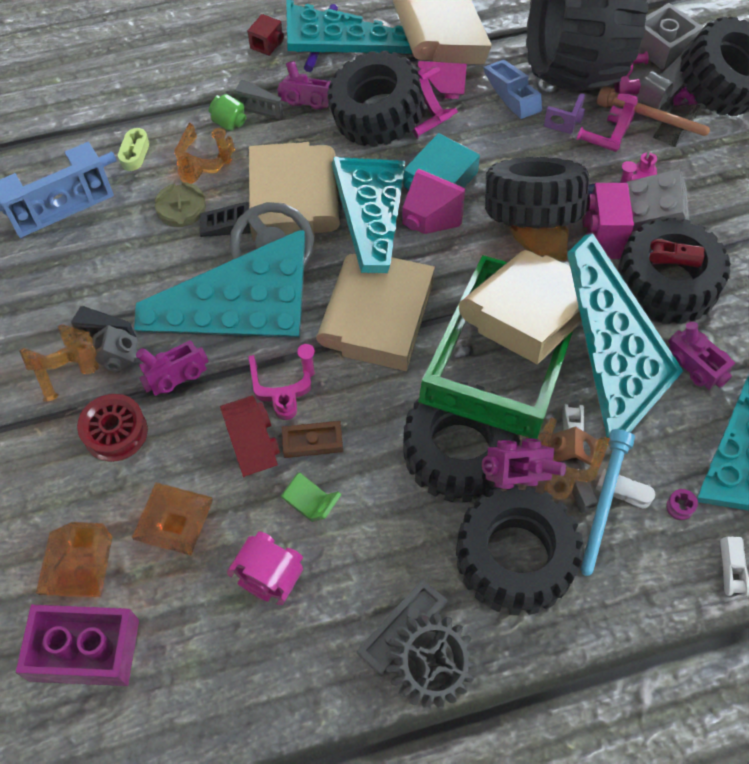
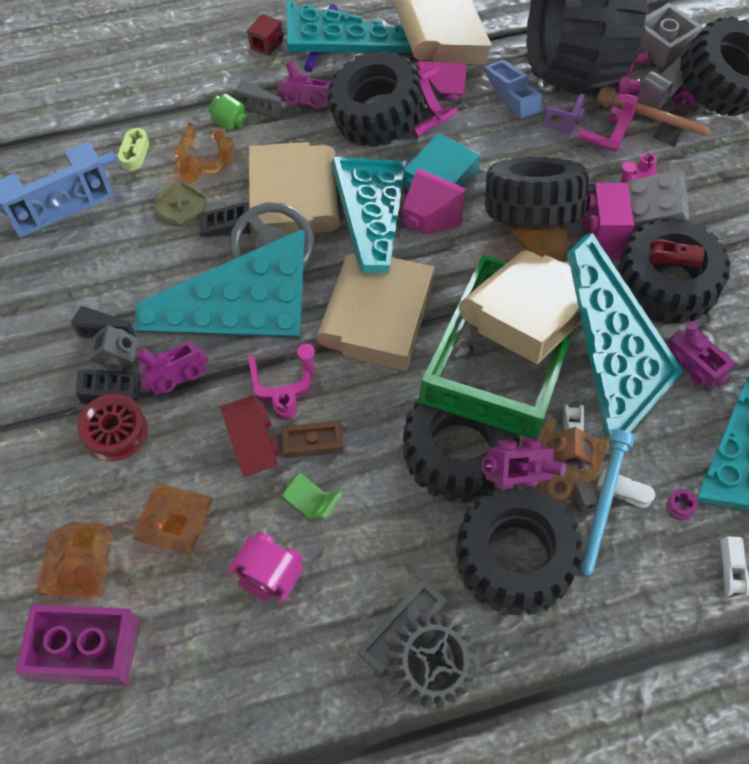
(78, 350): clear orange piece -> none
(97, 377): none -> black slope

